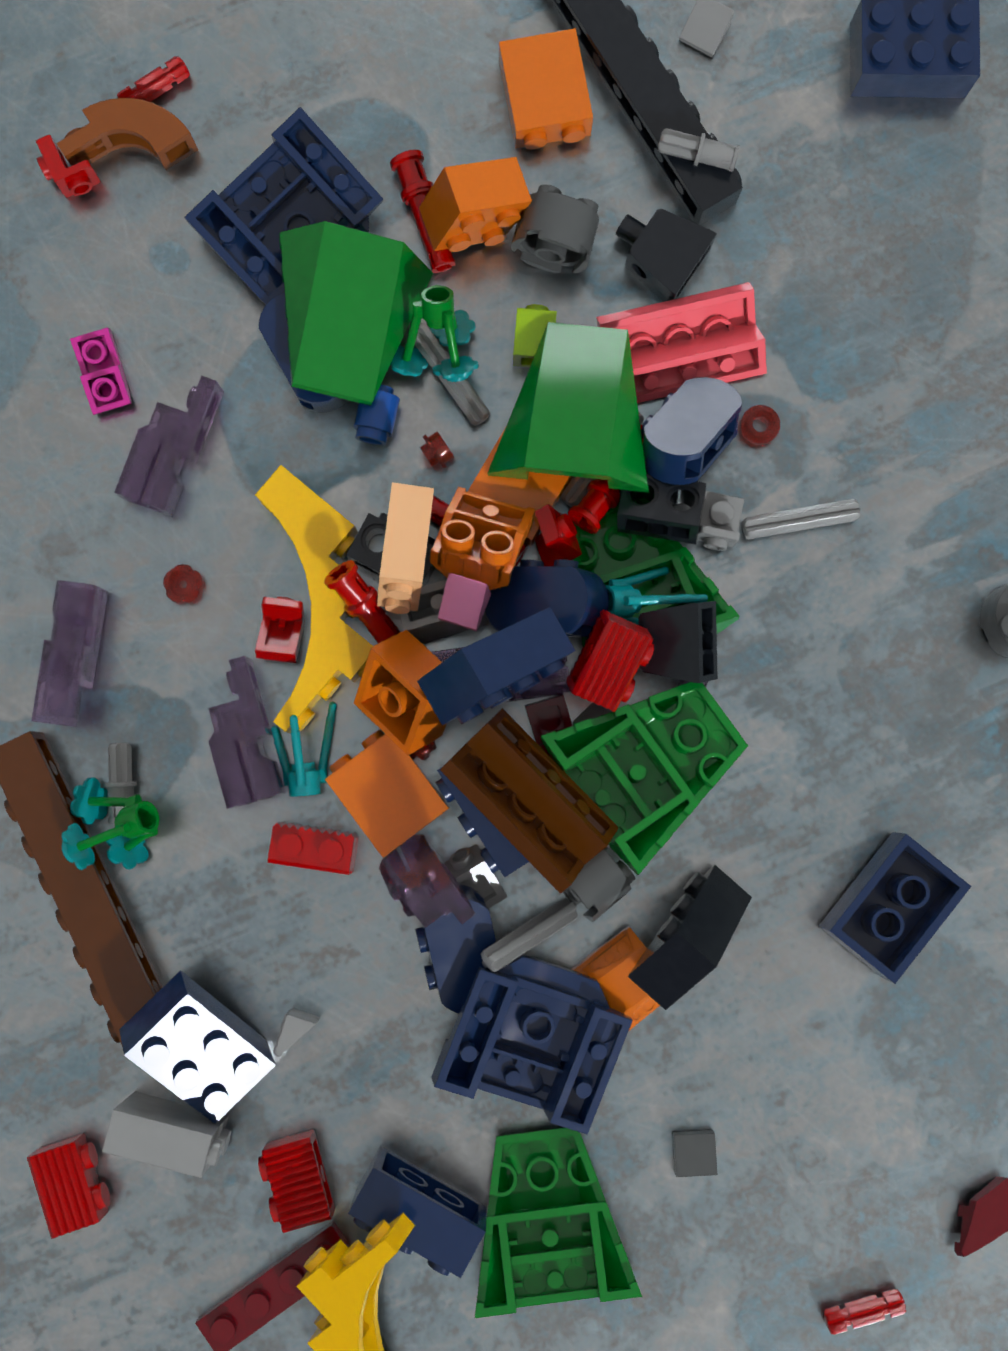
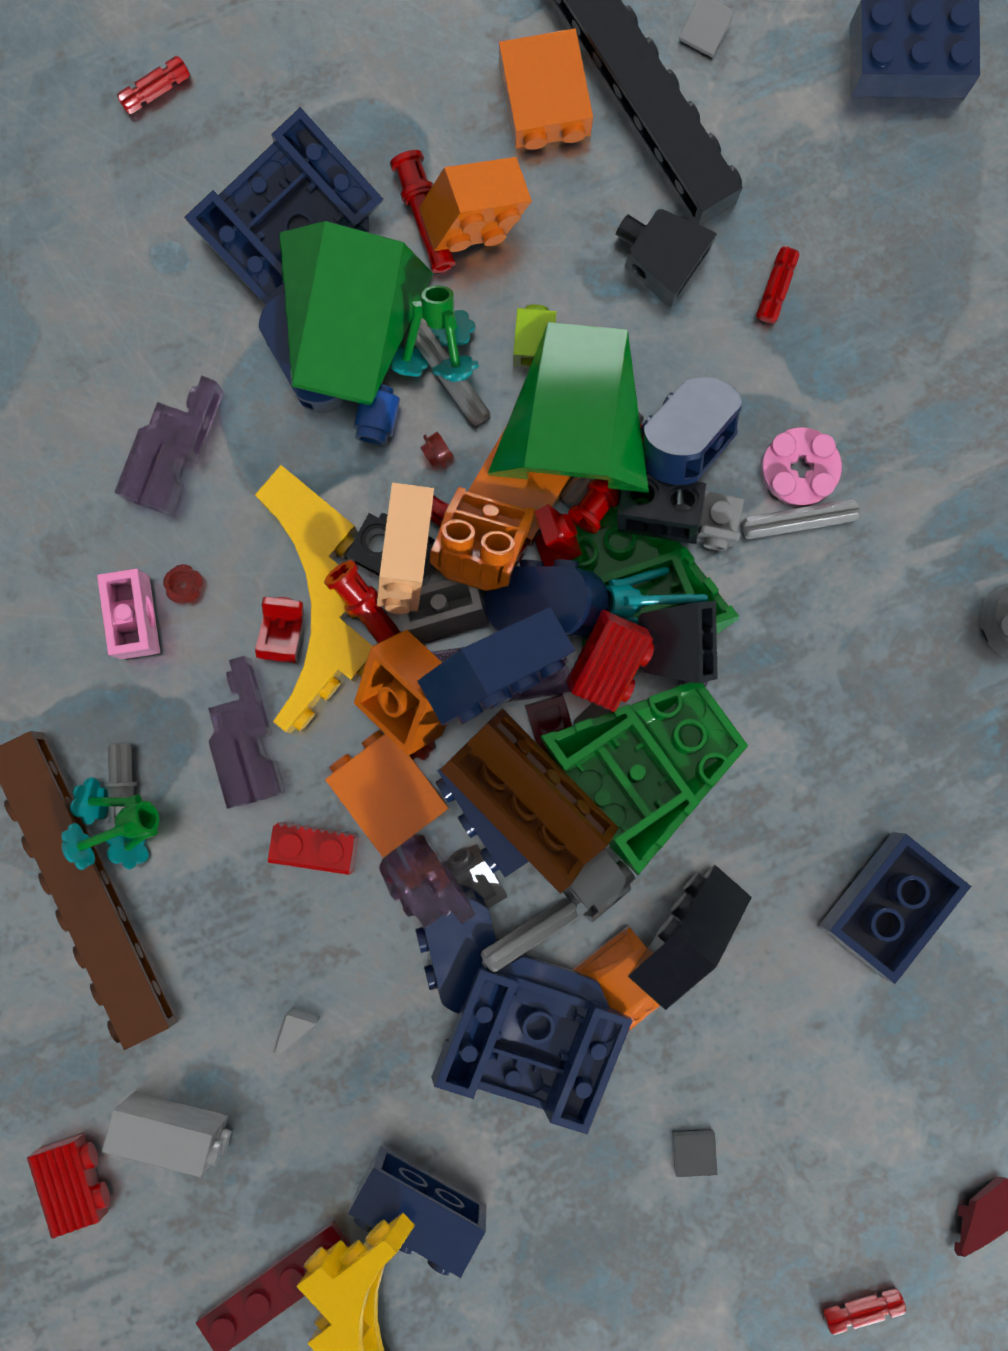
(70, 180): red bracket -> none
(72, 653): clear purple plate -> none
(101, 371): dark pink slope -> none
(128, 124): dark orange arch -> none
(128, 614): none -> bright pink brick
(196, 1047): brick -> none
(297, 1181): red brick -> none
(302, 776): teal plant -> none
(464, 601): bright pink slope -> none
(548, 1228): green wedge -> none
(556, 231): dark grey brick -> none
(692, 338): coral slope -> none
(698, 149): light grey axle -> none
(762, 413): clear red plate -> none
(778, 284): none -> red axle
(817, 451): none -> bright pink plate

